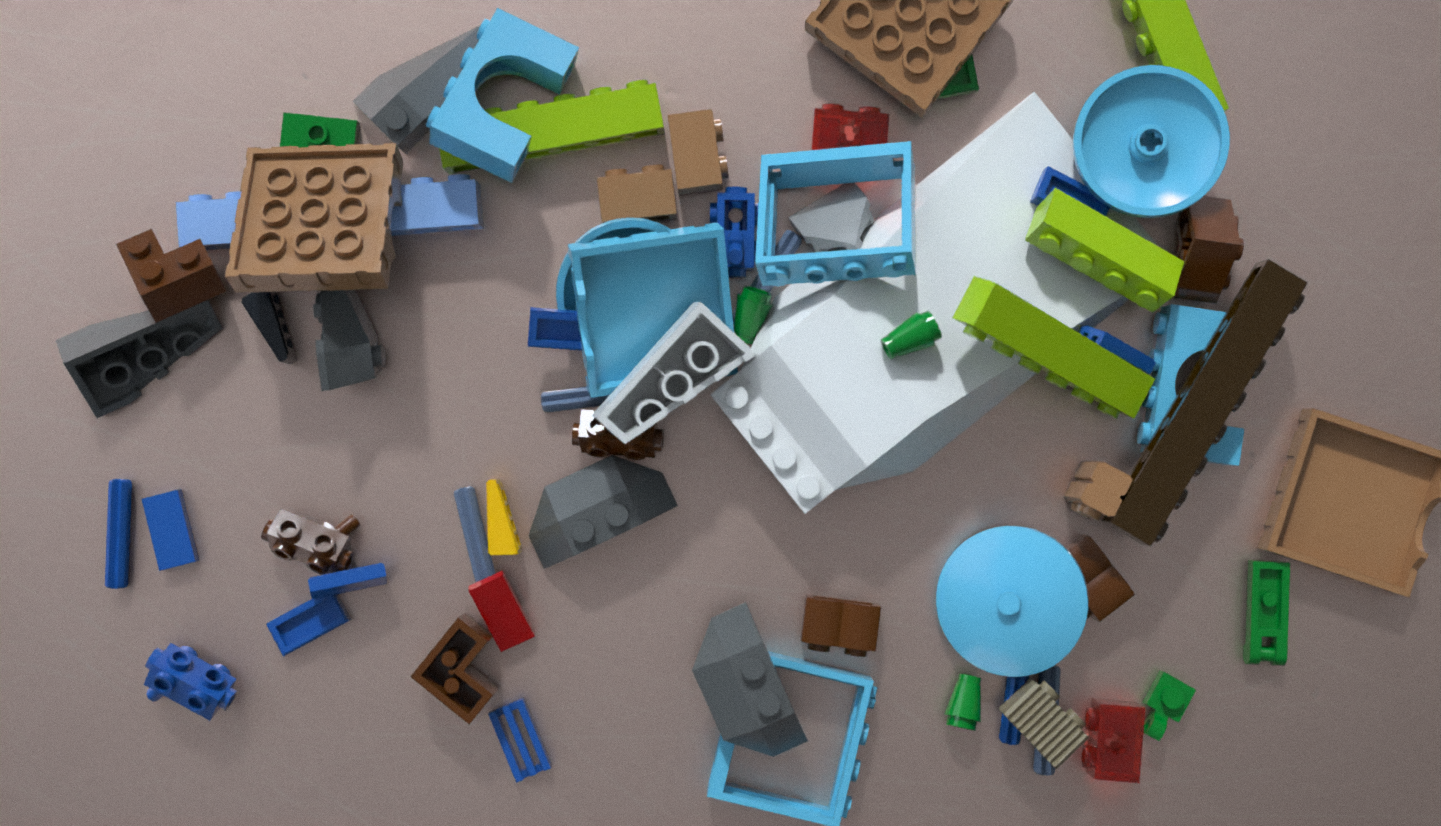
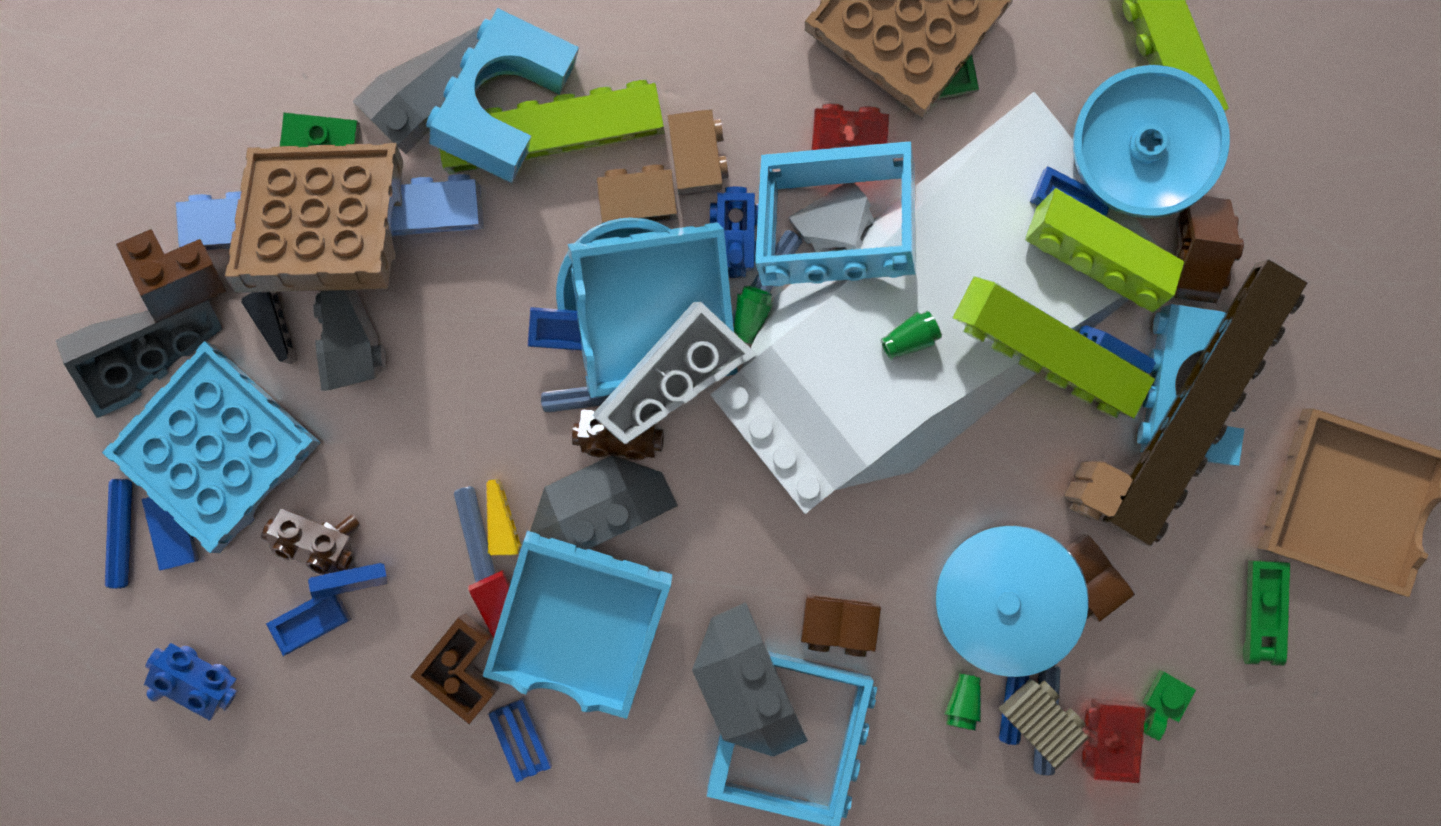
(211, 447): none -> medium azure piece
(577, 624): none -> medium azure piece

